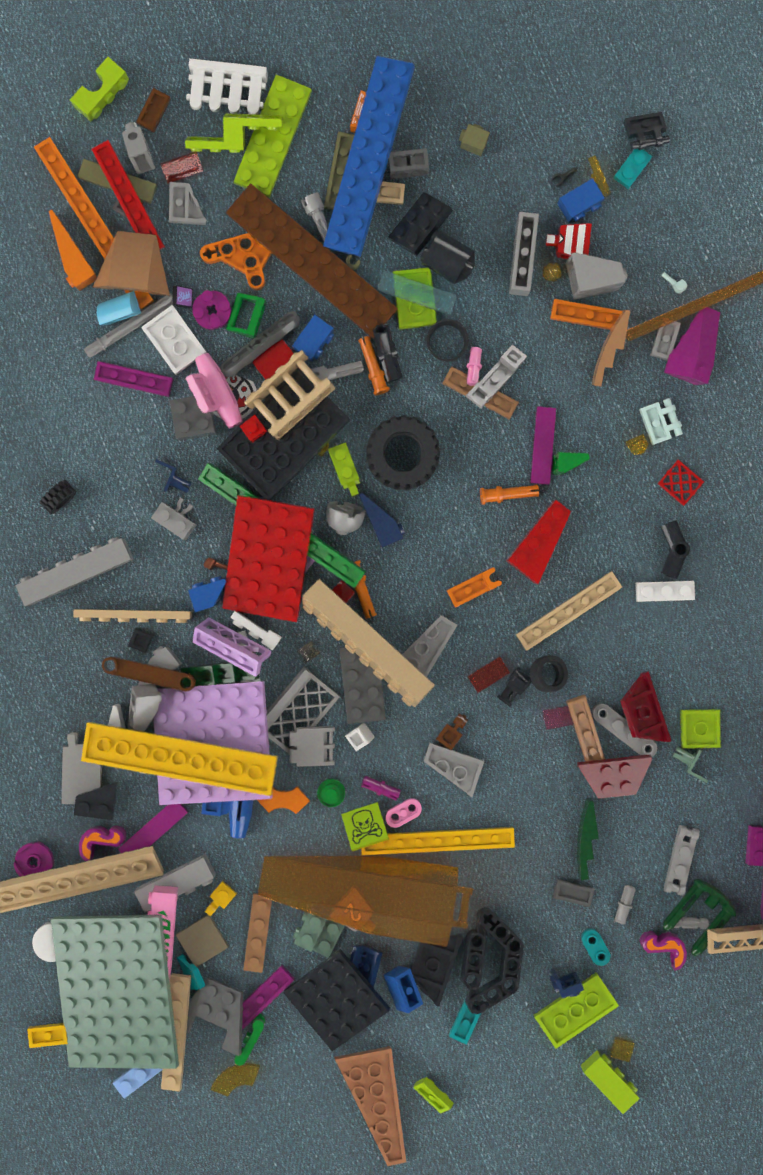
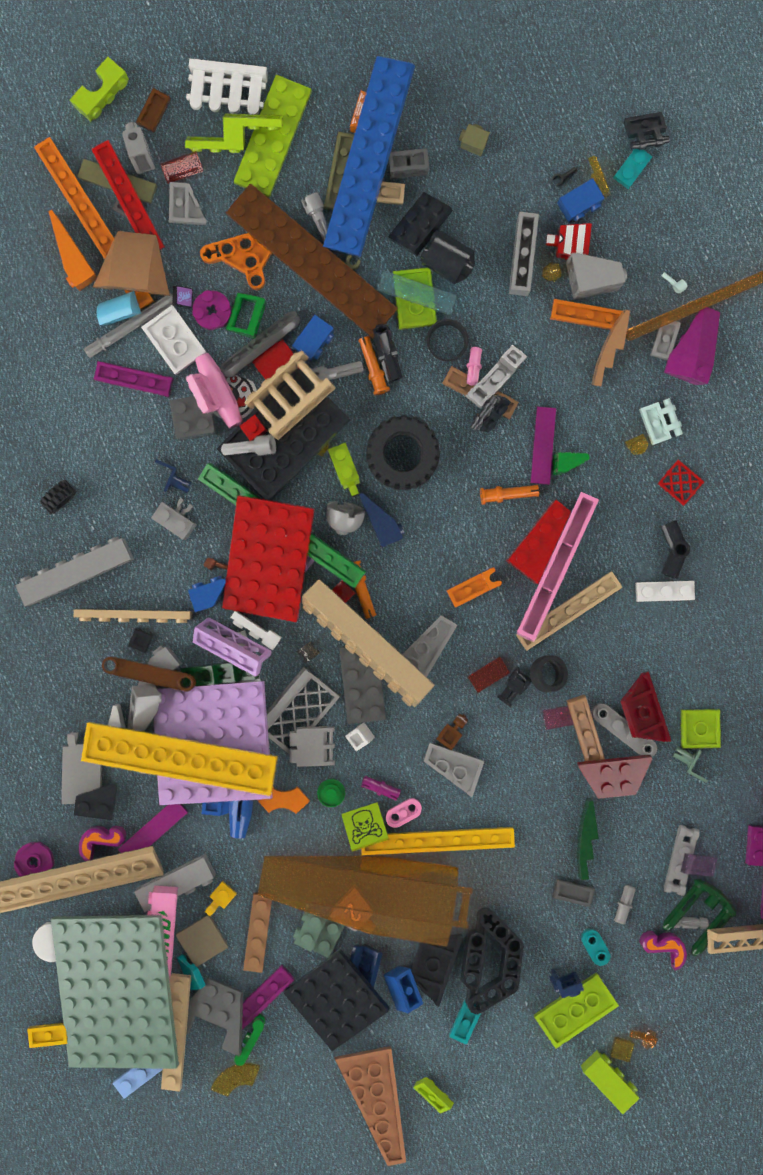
(260, 445): none -> light grey piece
(490, 413): none -> black plate
(557, 567): none -> bright pink brick
(649, 1038): none -> clear orange plate
(699, 864): none -> clear purple tile

